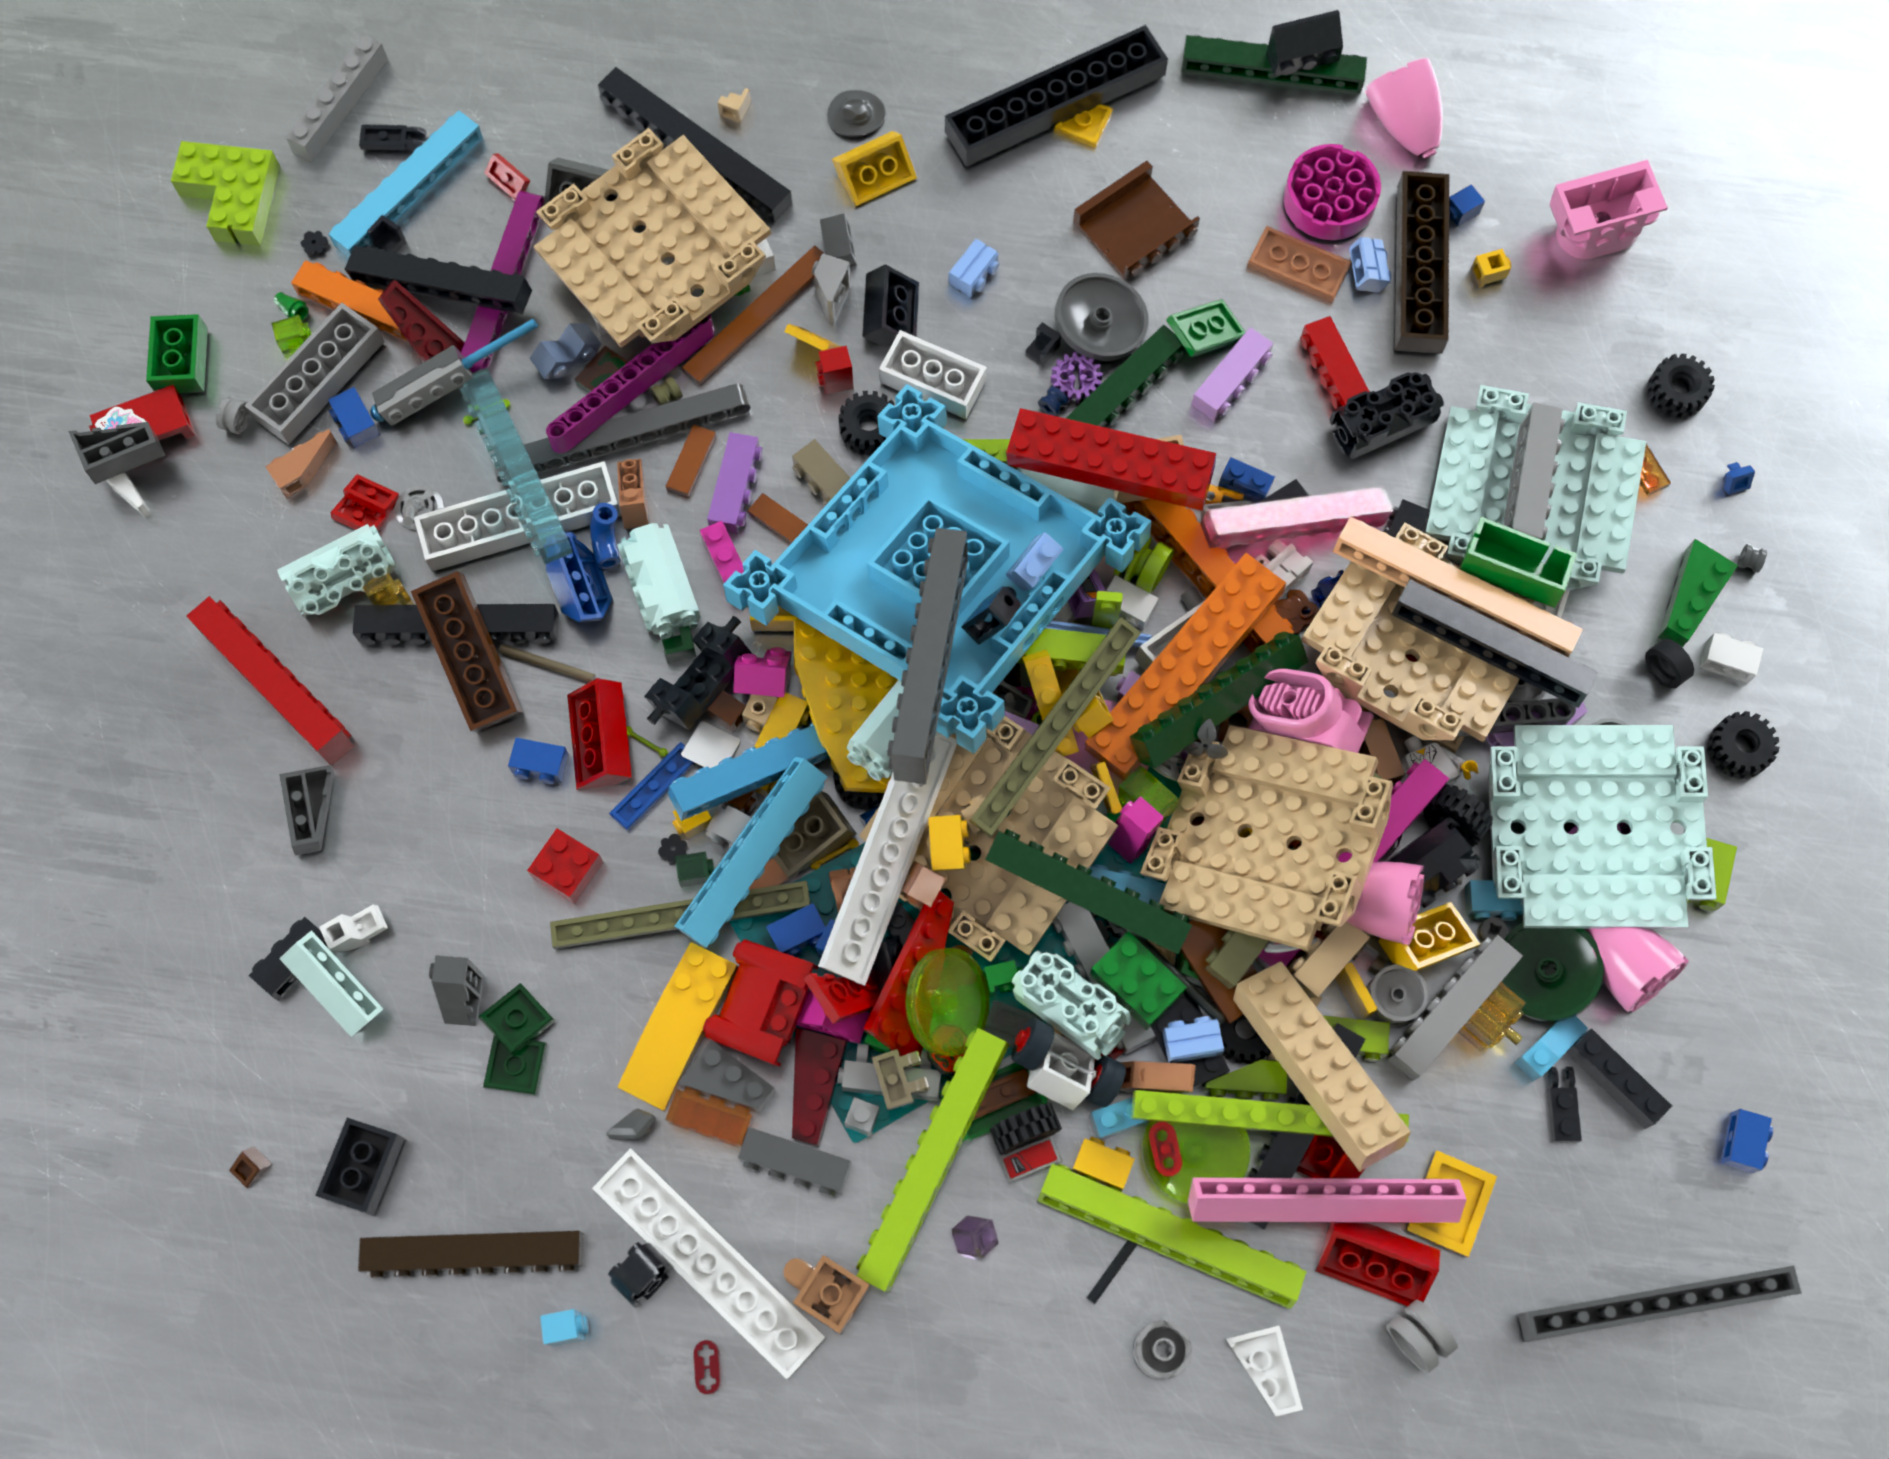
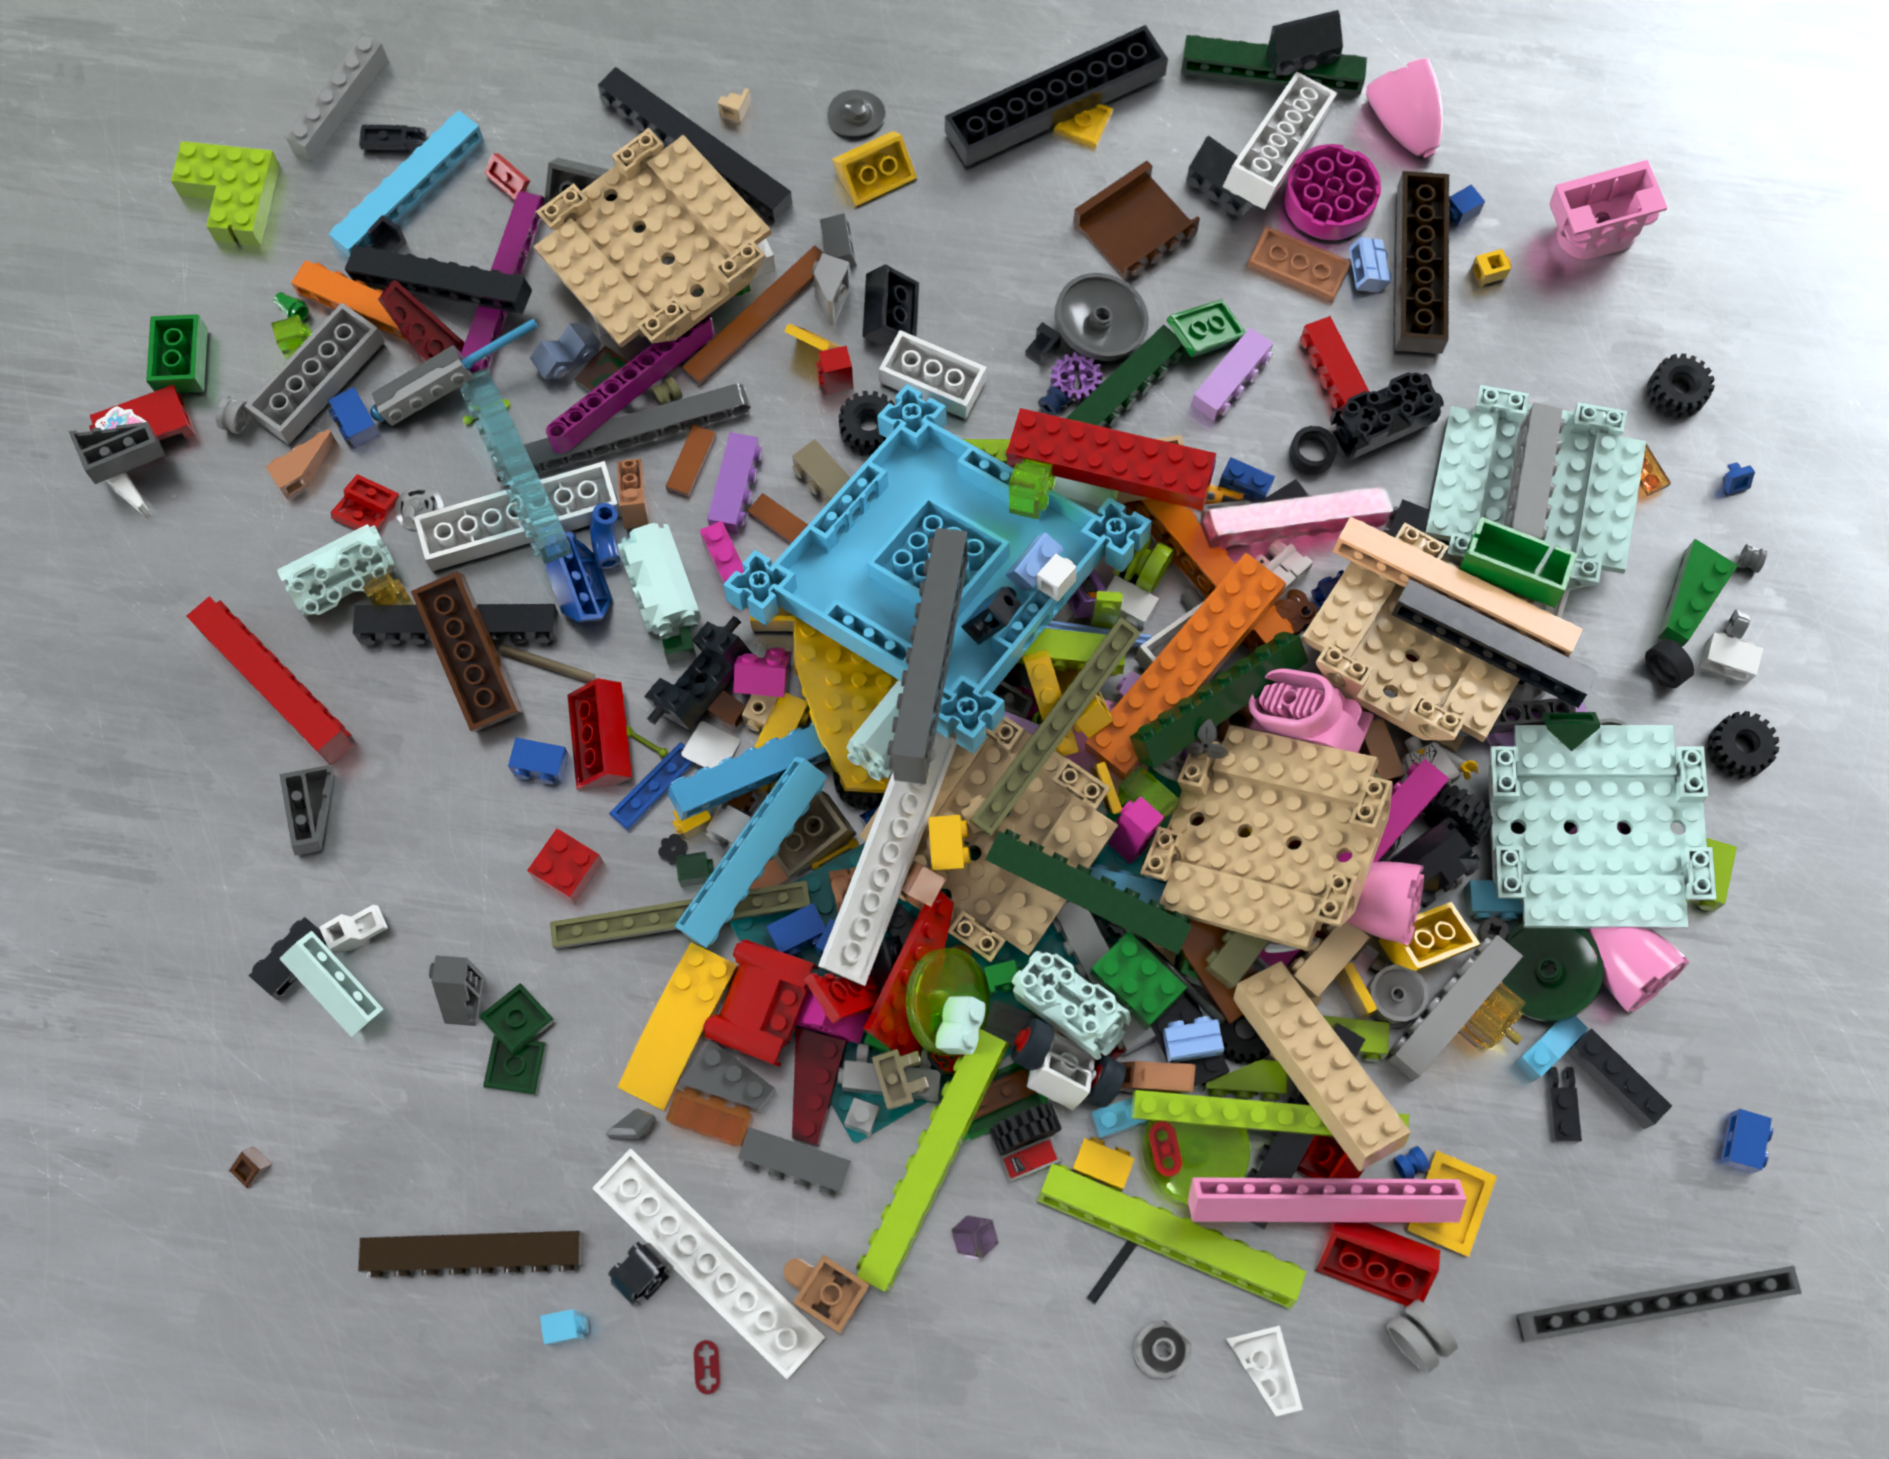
(313, 242): black plant -> none
(360, 1166): black brick -> none
(960, 1025): none -> light aqua brick
(974, 268): light blue brick -> none
(1030, 487): none -> clear neon green brick
(1056, 577): none -> white brick
(1209, 173): none -> black slope
(1279, 140): none -> white brick
(1319, 434): none -> black tyre
(1411, 1163): none -> blue wheel
(1571, 727): none -> dark green slope
(1737, 624): none -> dark grey beam

